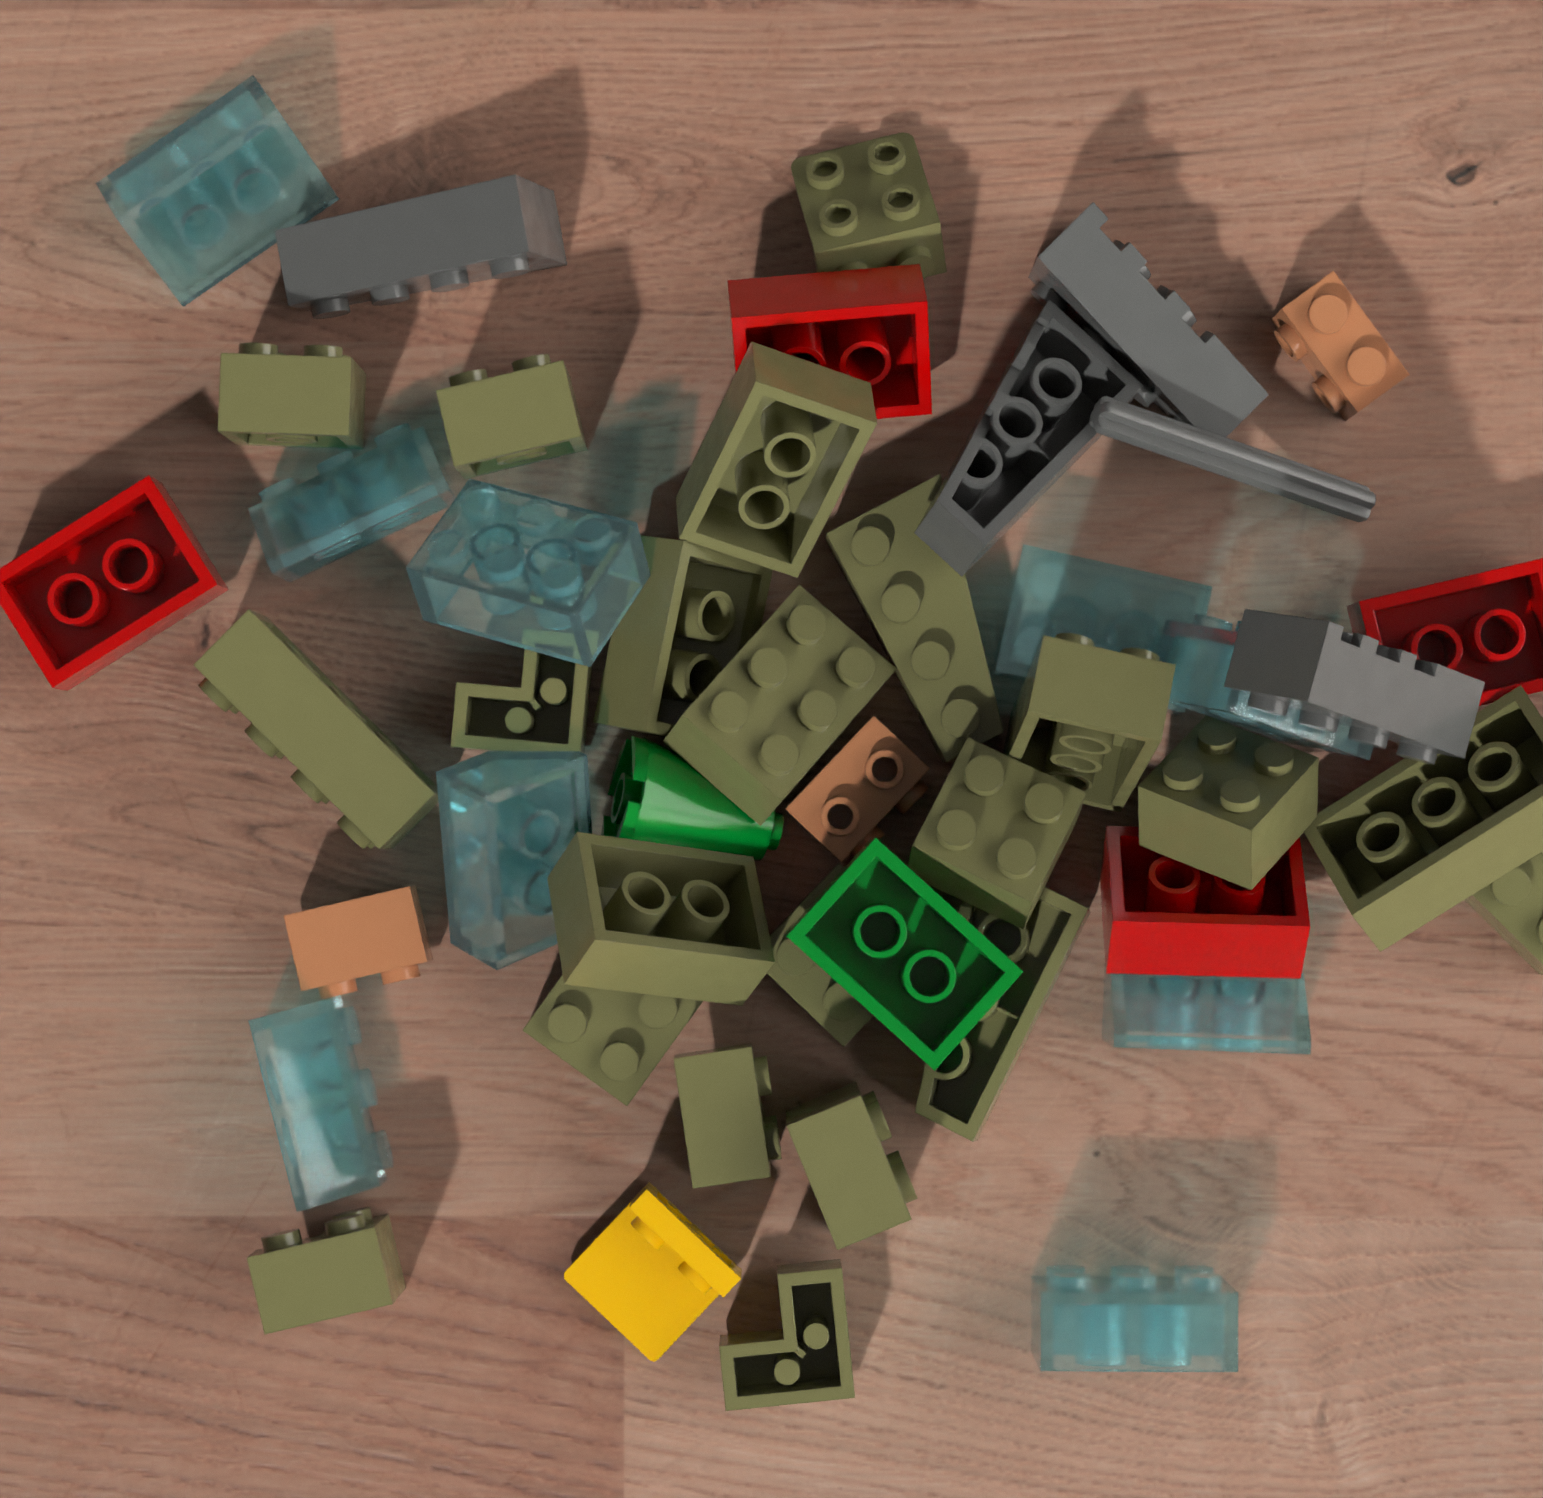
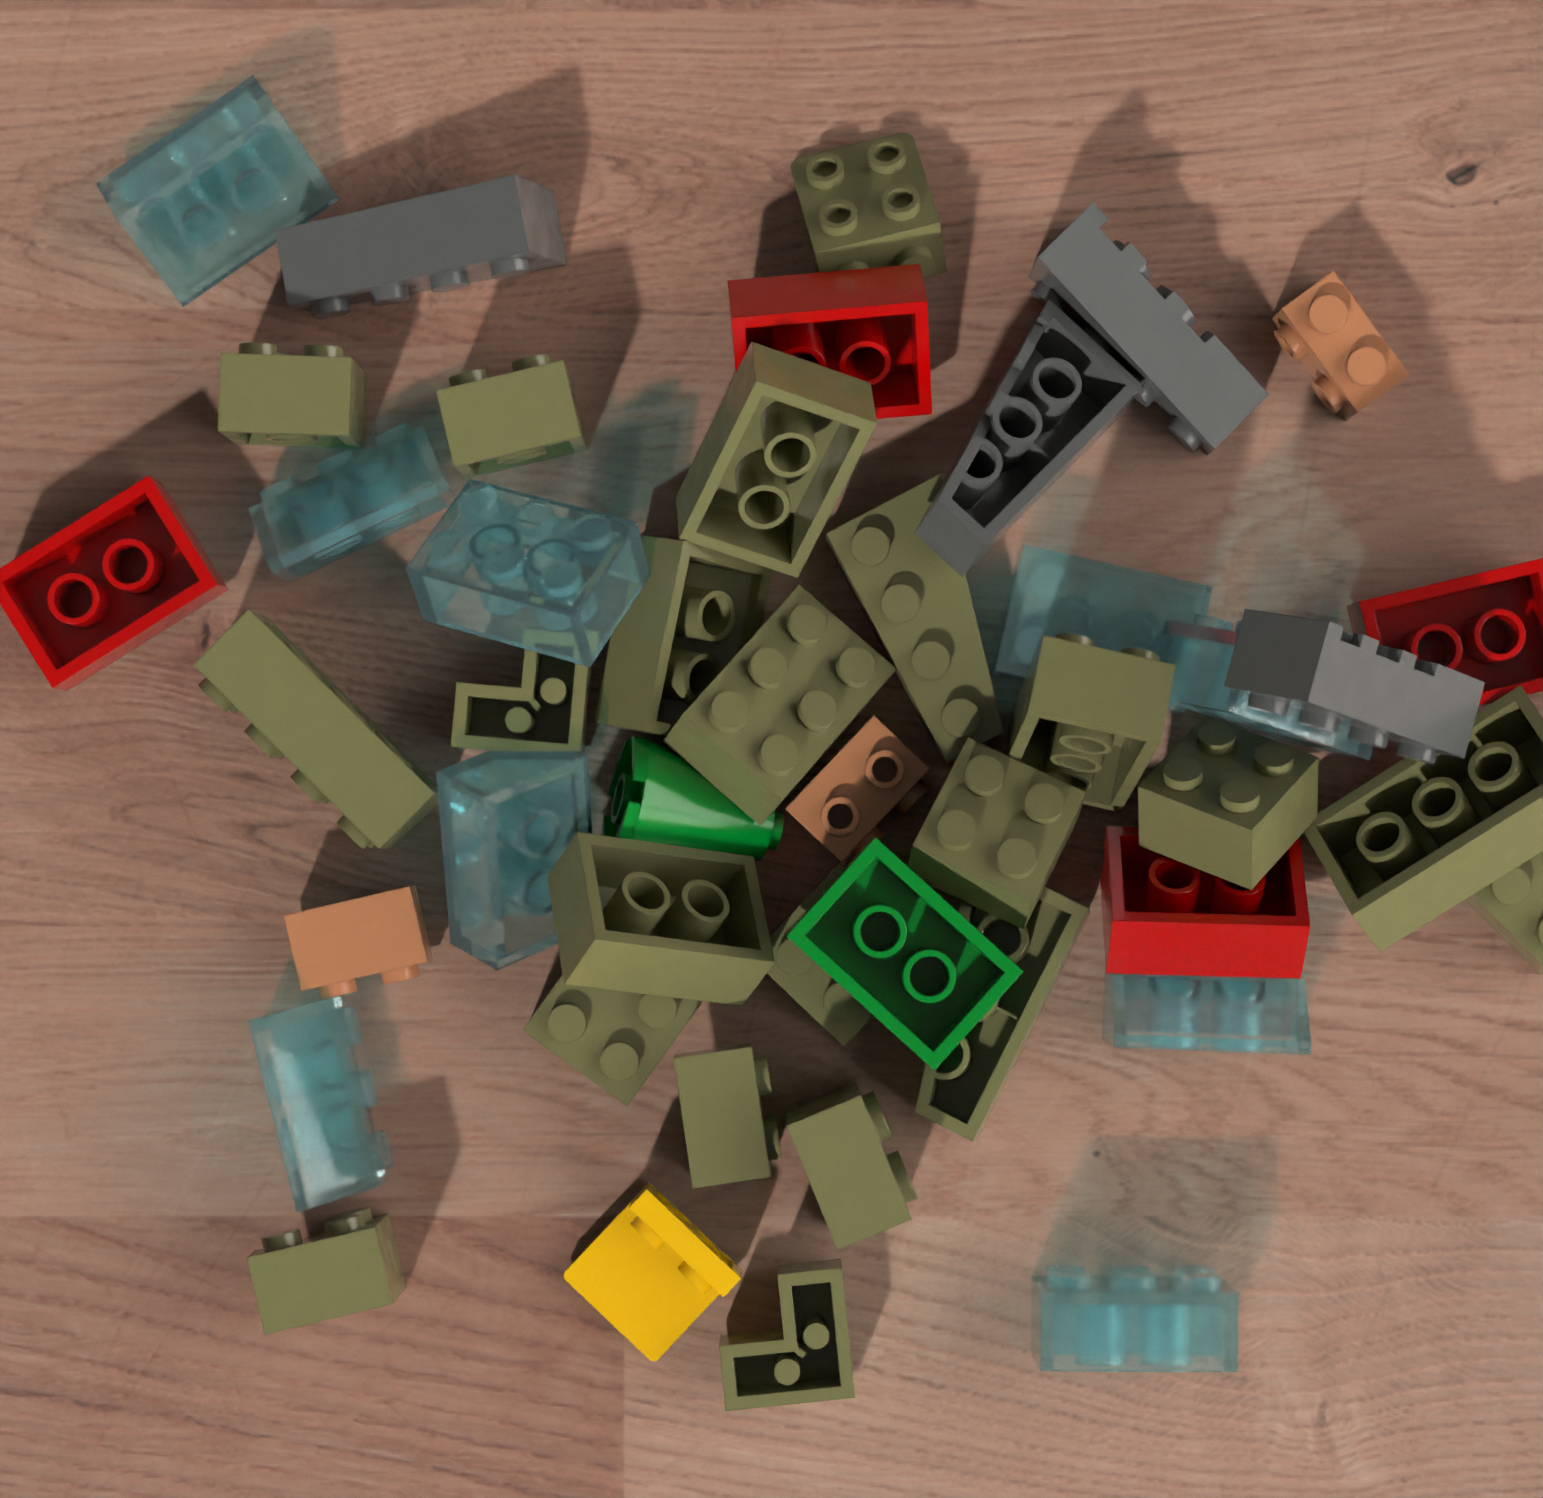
(1231, 459): dark grey axle -> none

